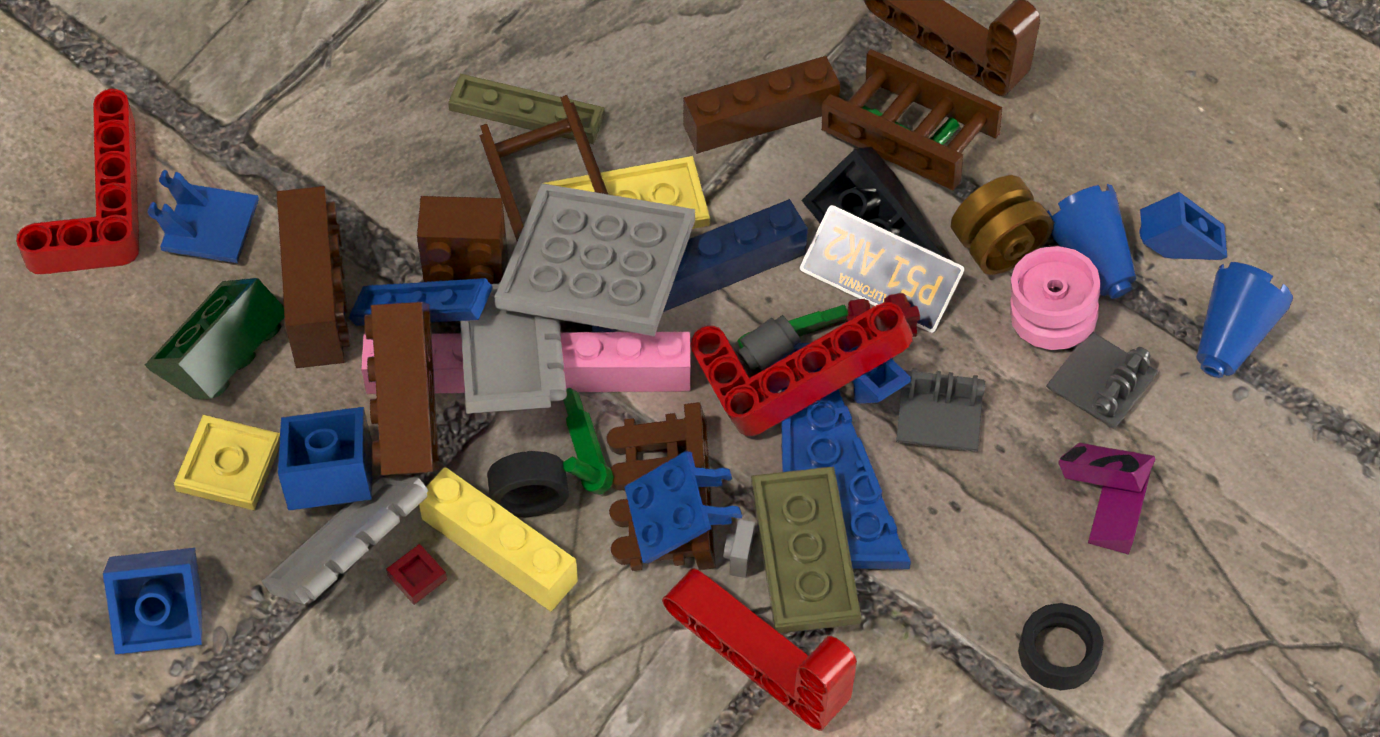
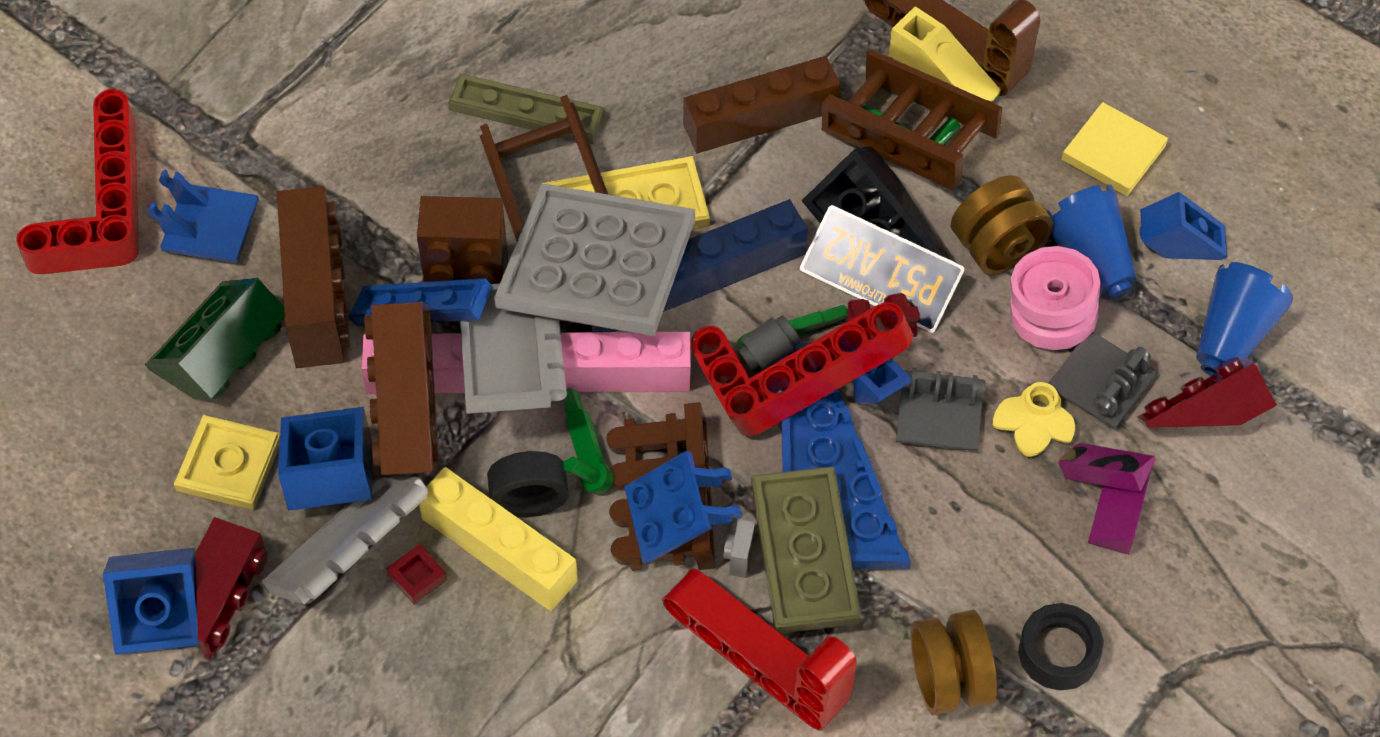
(224, 571): none -> dark red slope
(934, 50): none -> light yellow slope
(953, 662): none -> pearl gold wheel
(1034, 424): none -> light yellow plate
(1114, 149): none -> light yellow tile
(1223, 399): none -> dark red slope

